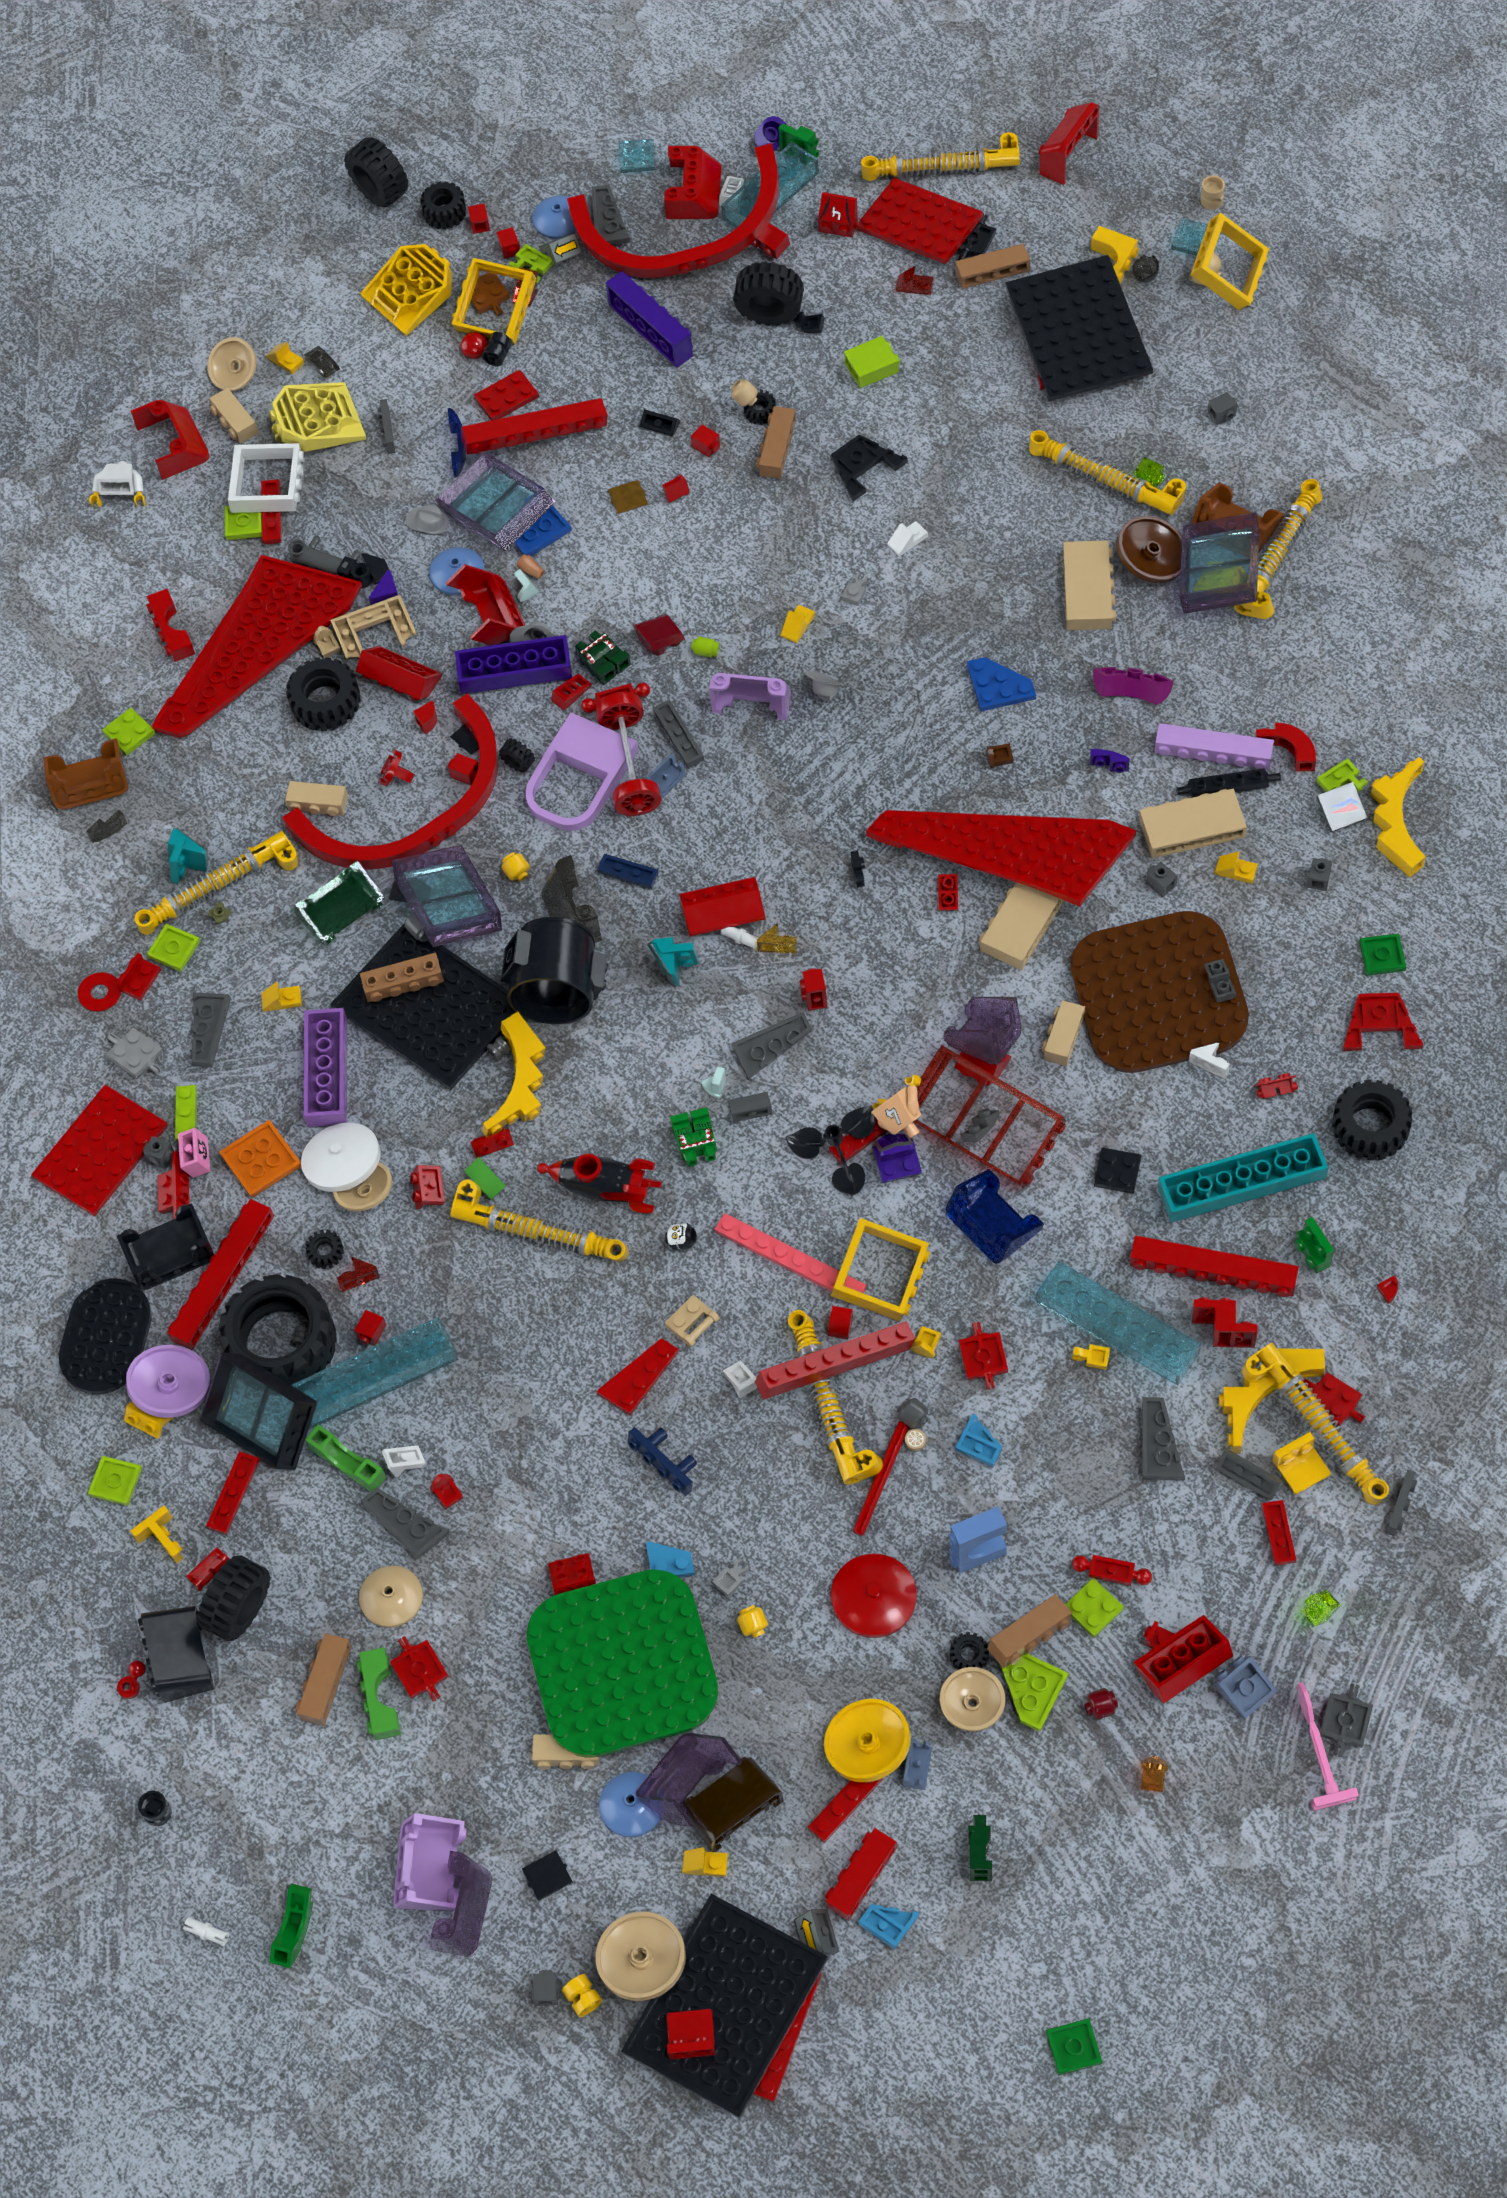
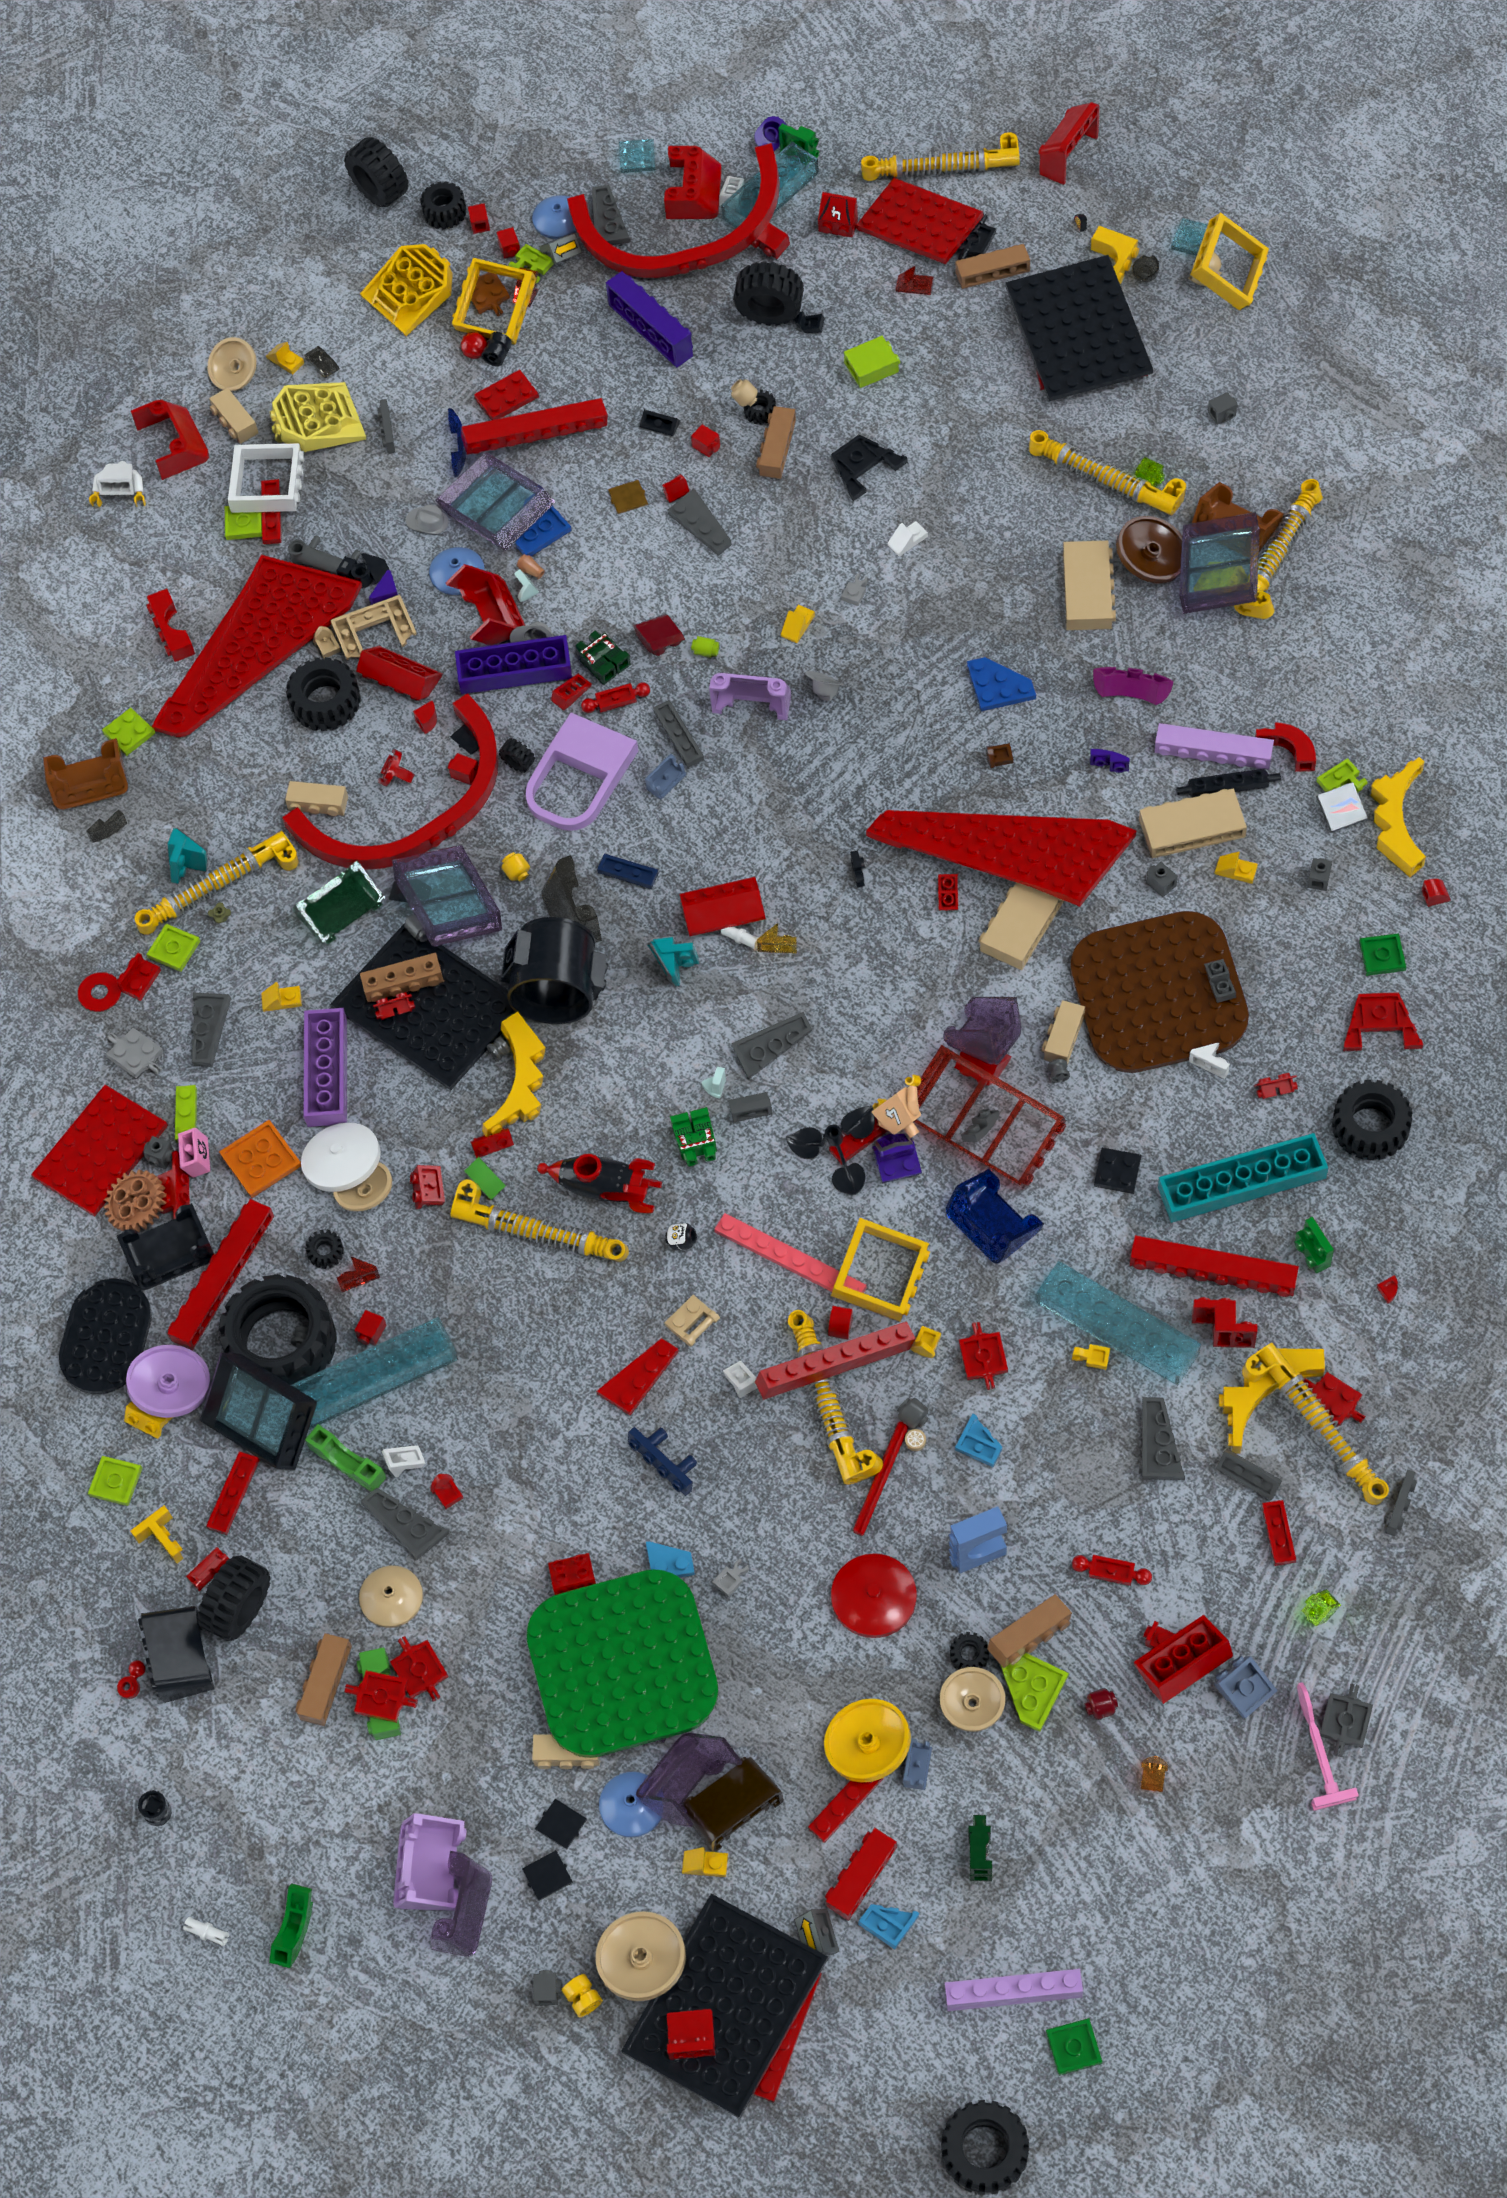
(131, 1197): none -> nougat gear
(381, 1696): none -> red plate
(386, 1007): none -> red hinge
(561, 1824): none -> black piece
(637, 795): red axle -> none
(699, 521): none -> dark grey wing
(752, 1621): yellow head -> none
(813, 989): red brick -> none
(977, 2178): none -> black tyre
(1013, 1990): none -> lavender brick
(1058, 1070): none -> dark grey wheel
(1081, 221): none -> black tile
(1094, 1608): lime plate -> none
(1212, 192): tan wheel -> none
(1300, 1464): yellow bracket -> none
(1435, 892): none -> red brick

